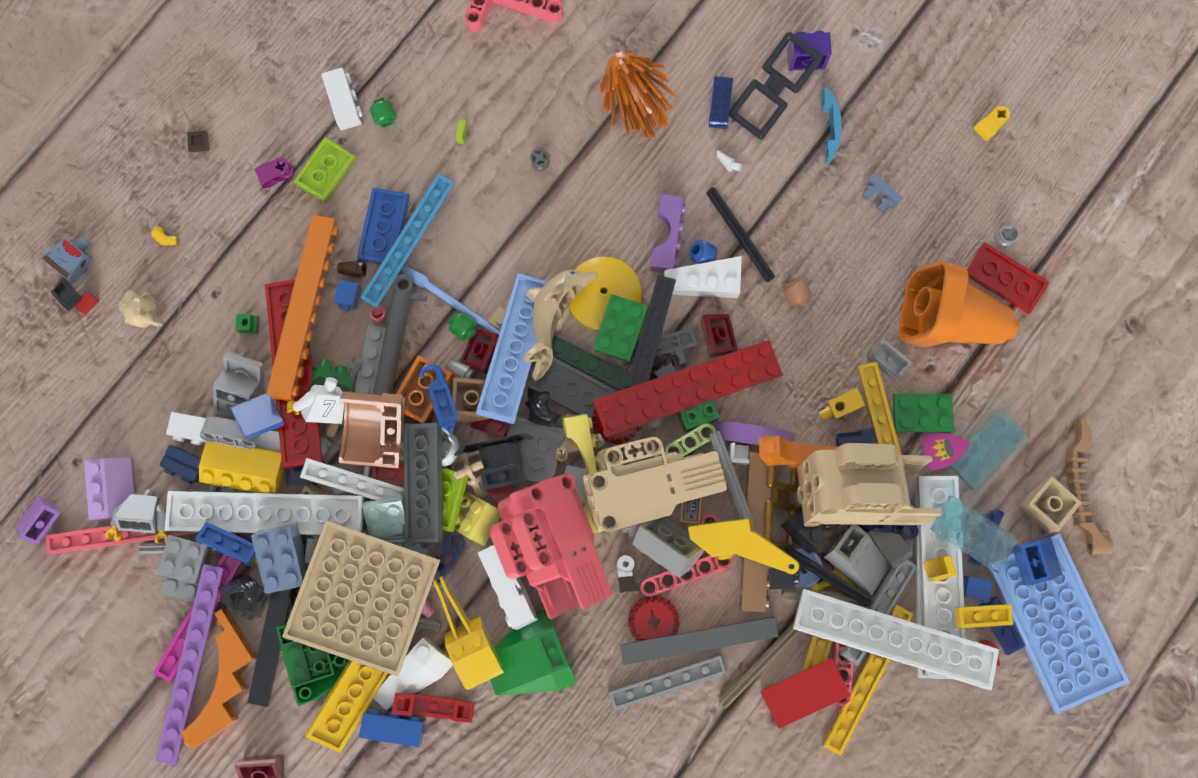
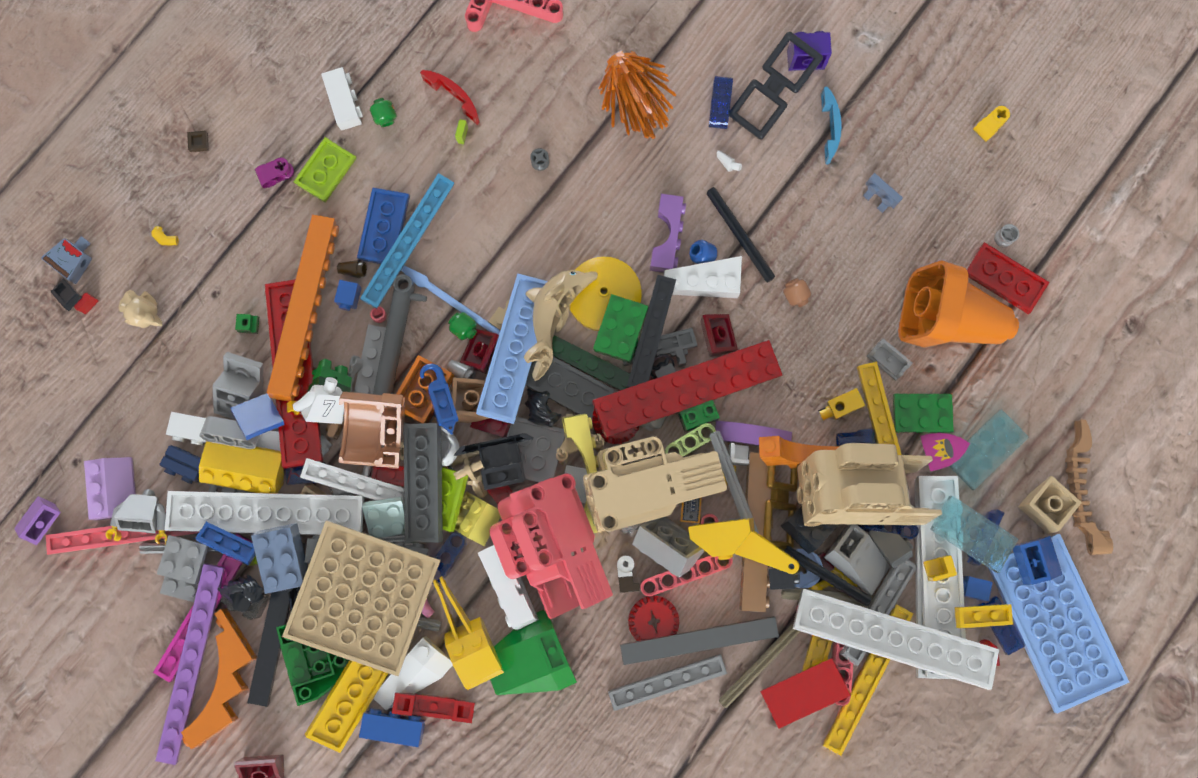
(437, 80): none -> red slope

